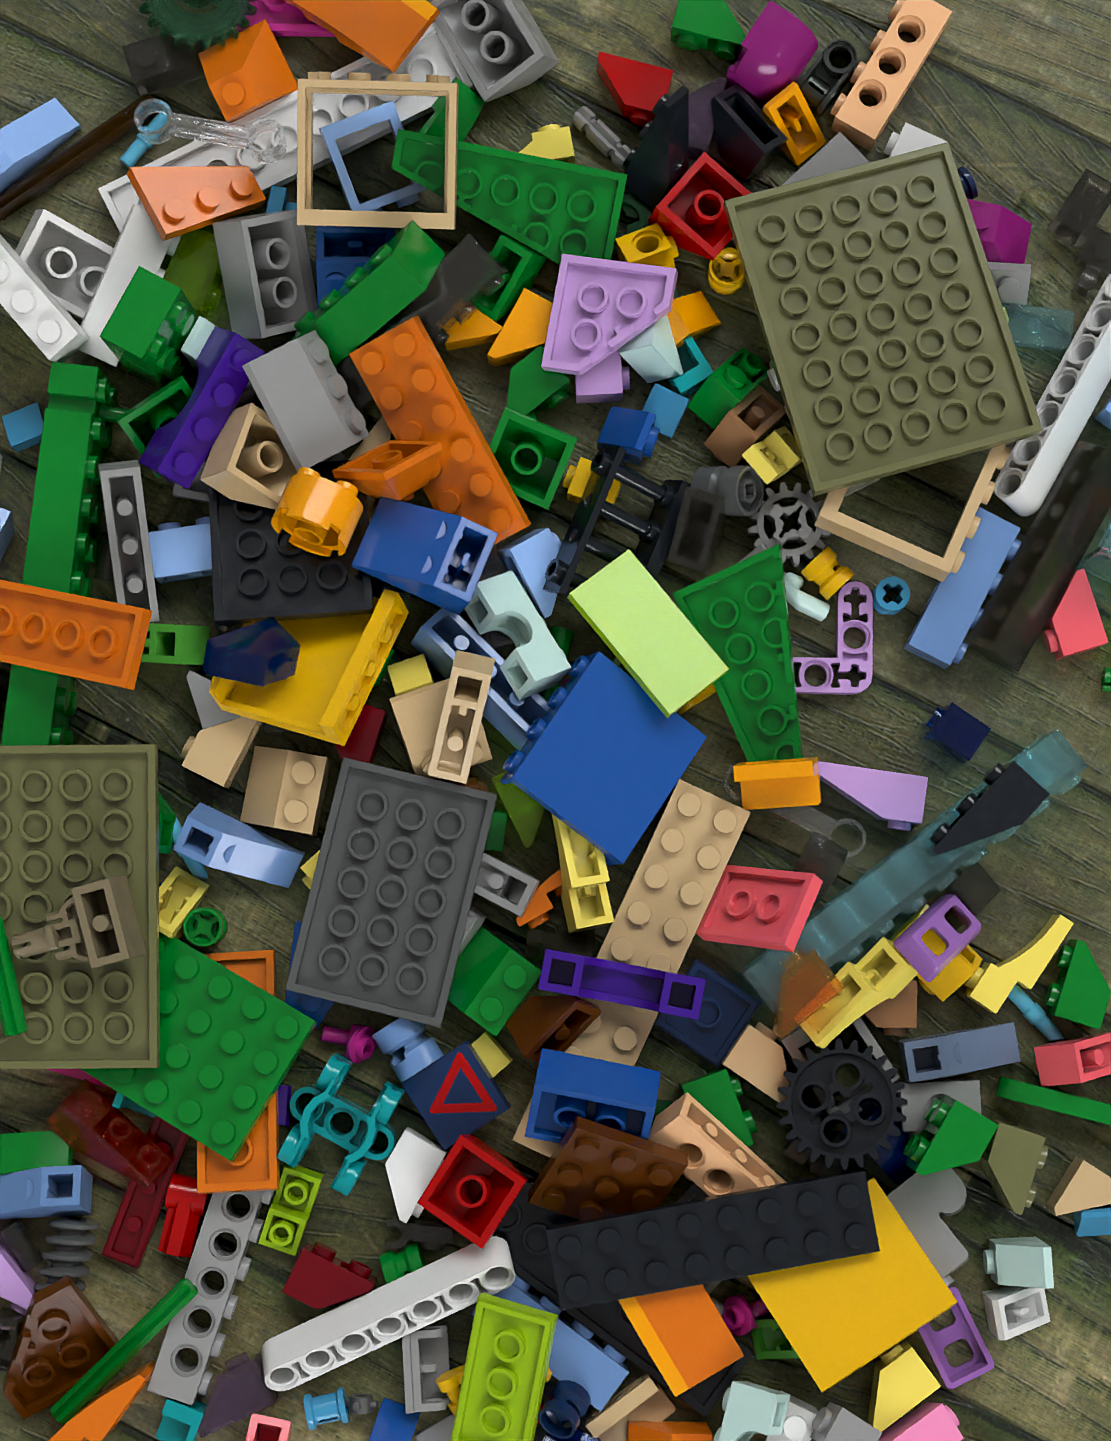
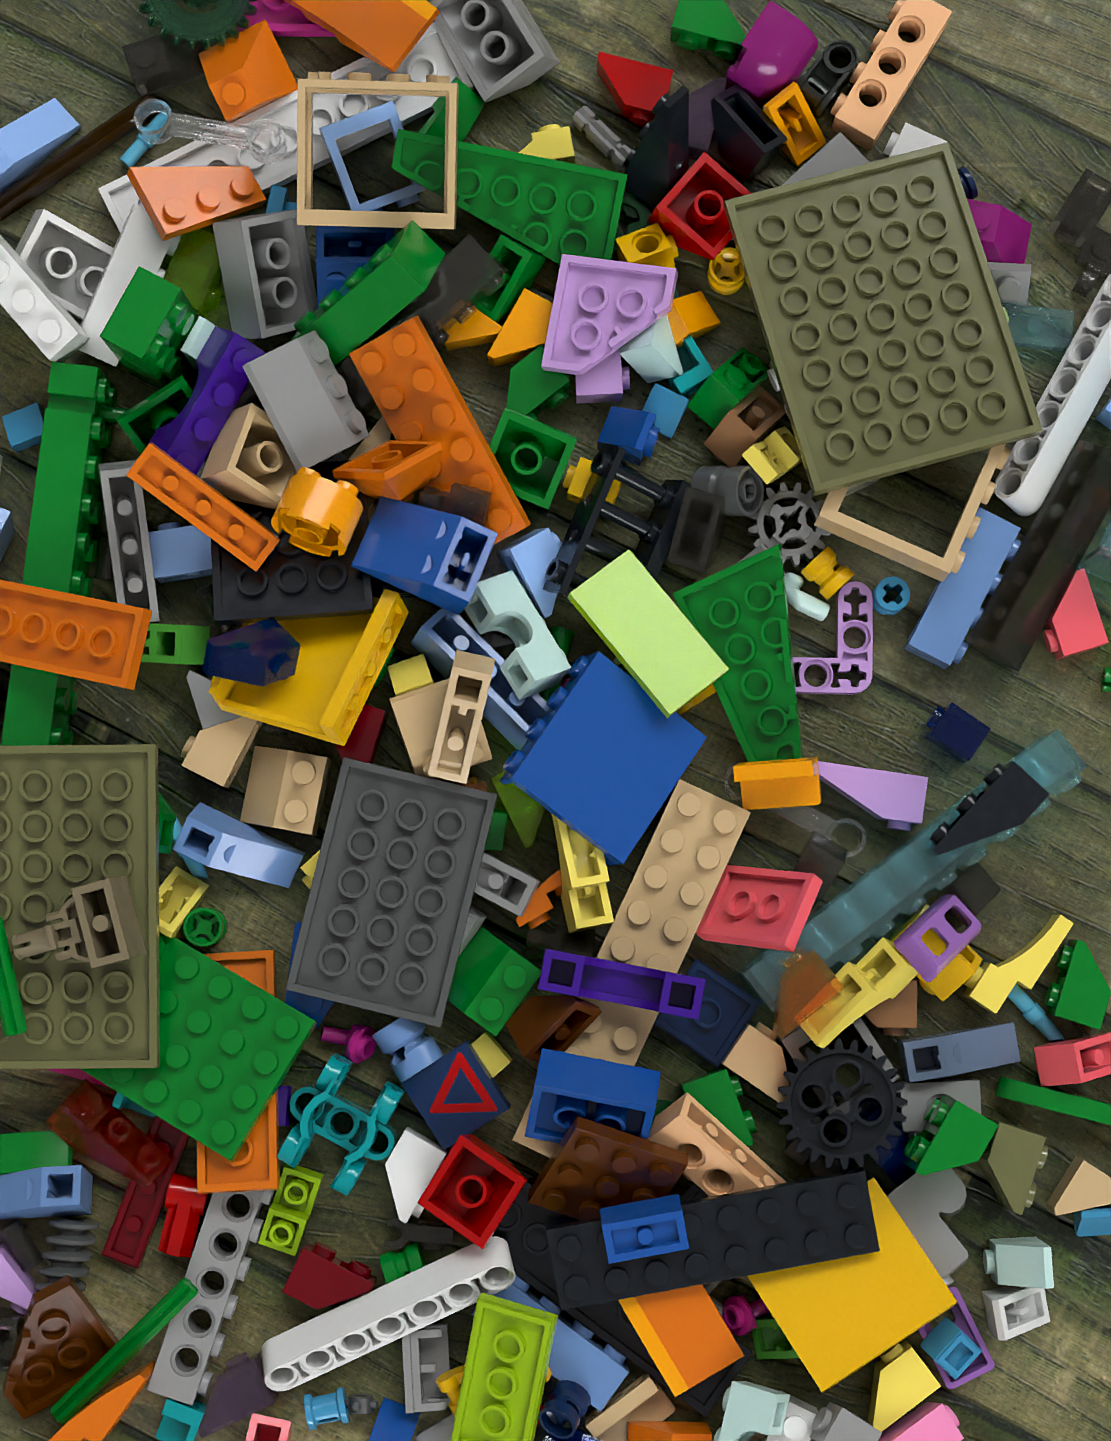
(203, 506): none -> orange plate
(461, 501): none -> clear smoke plate
(644, 1228): none -> blue panel
(950, 1347): none -> dark azure slope

